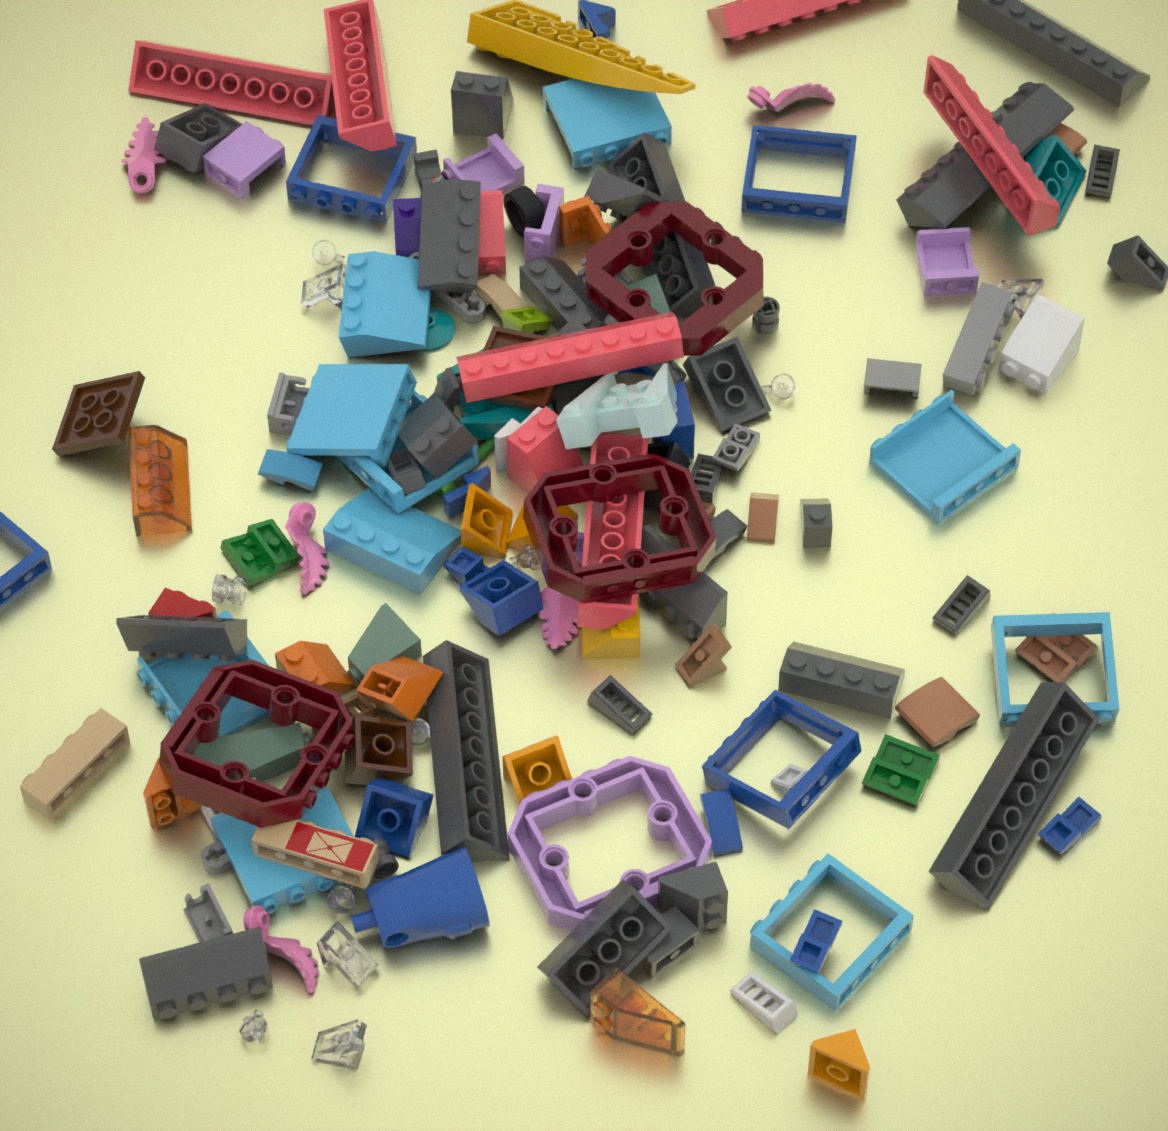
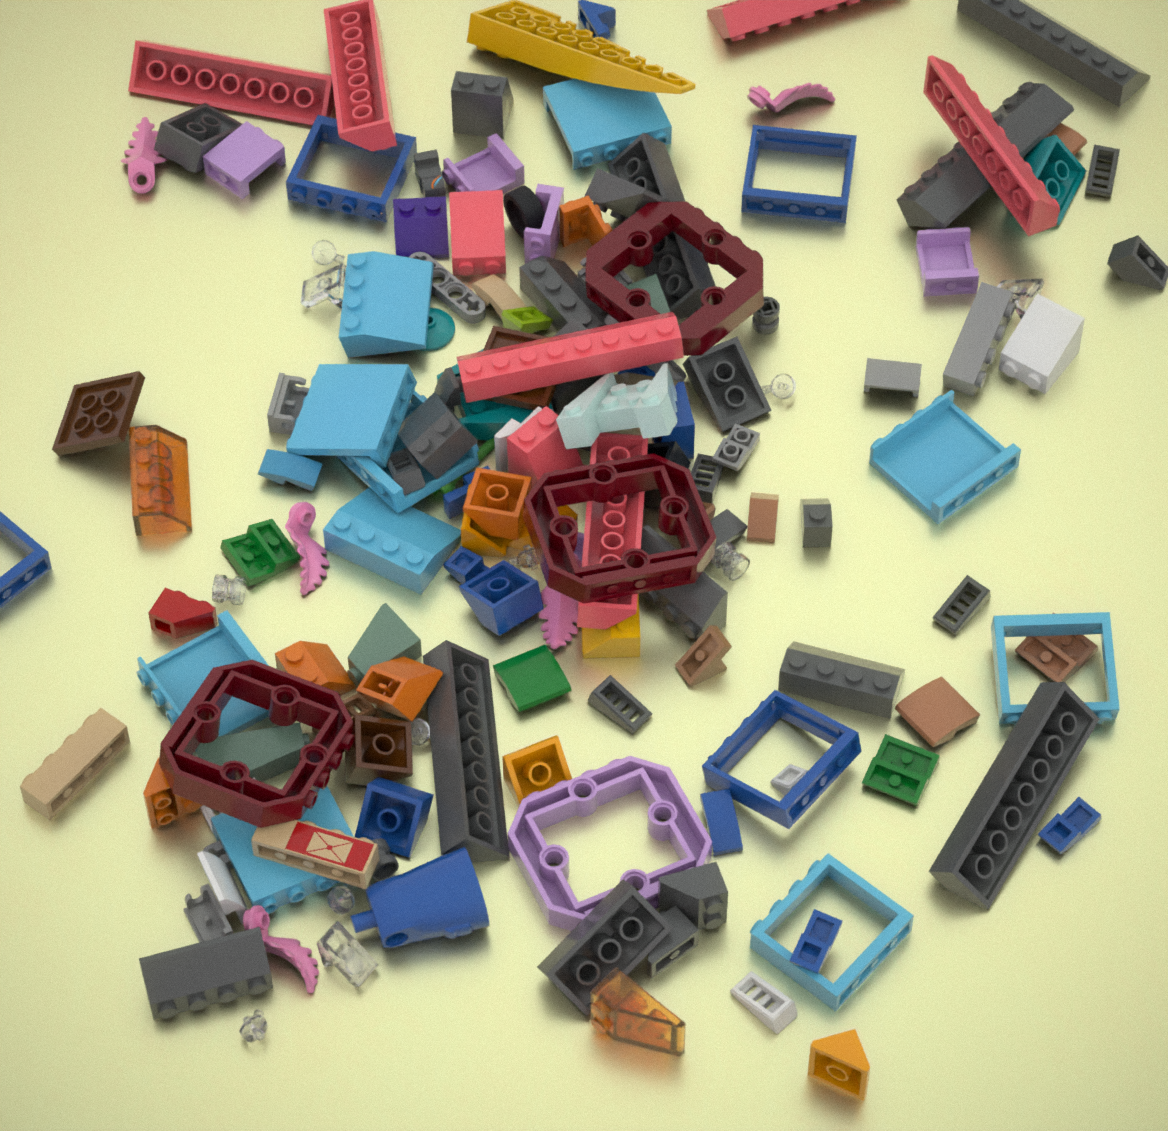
(184, 635): dark grey slope -> none
(223, 884): none -> white slope
(341, 1045): clear slope -> none
(449, 236): dark grey slope -> none
(497, 502): none -> orange slope
(532, 678): none -> green slope
(730, 561): none -> clear wheel

